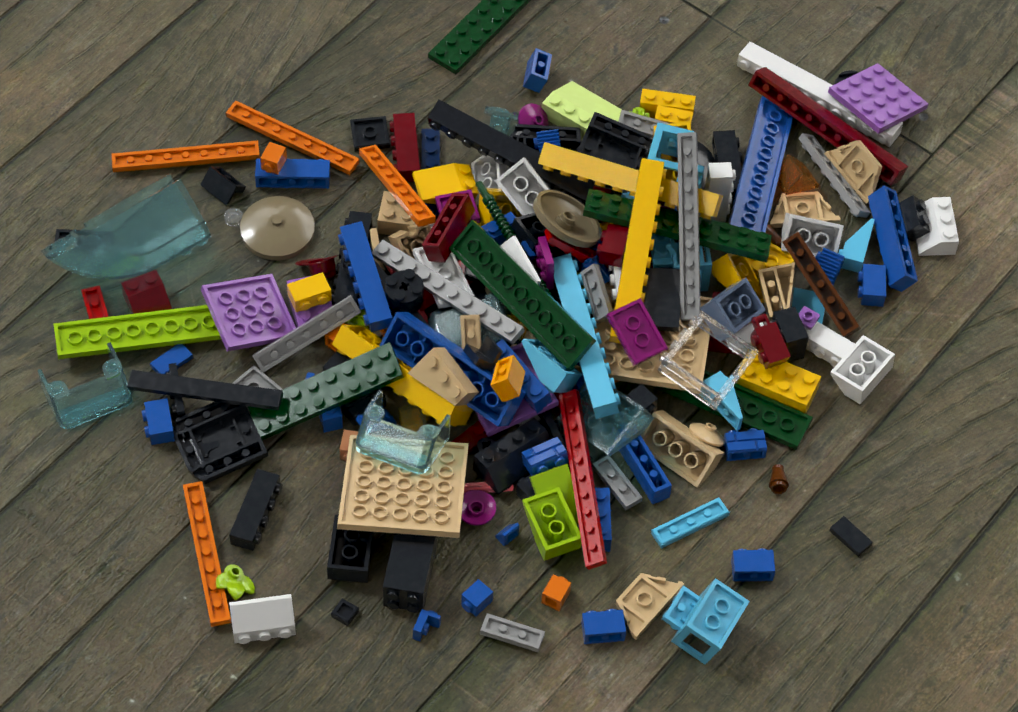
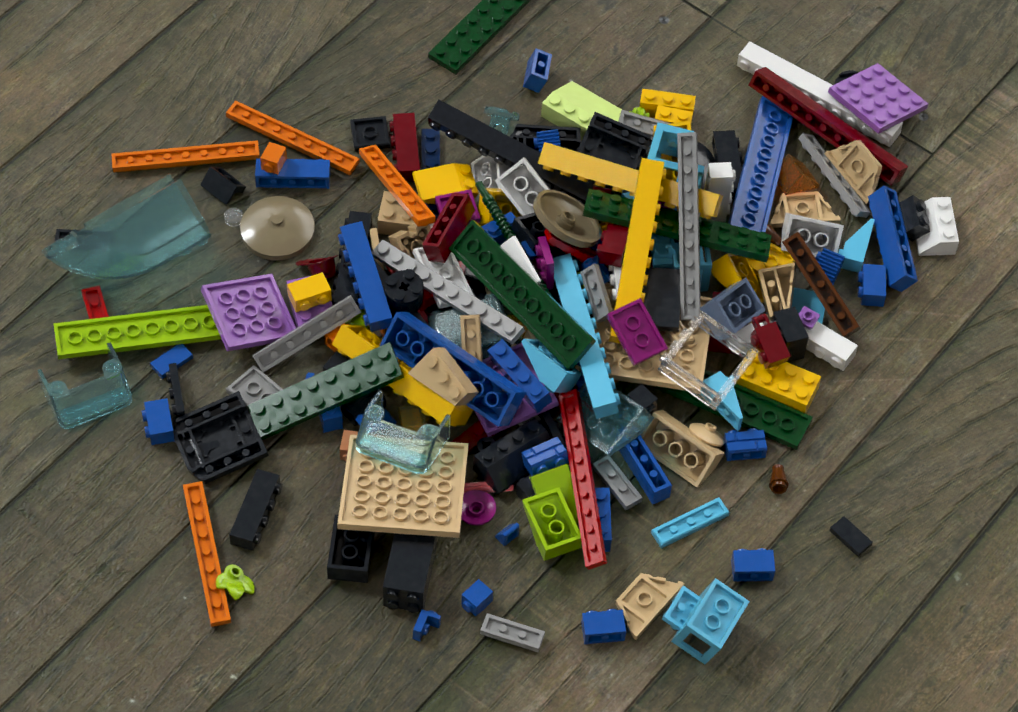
(145, 293): dark red slope -> none
(205, 390): black tile -> none
(262, 619): white slope -> none
(345, 612): black tile -> none
(486, 356): black panel -> none
(508, 378): light orange panel -> none
(531, 112): magenta dish -> none
(556, 592): orange brick -> none
(862, 369): white slope -> none

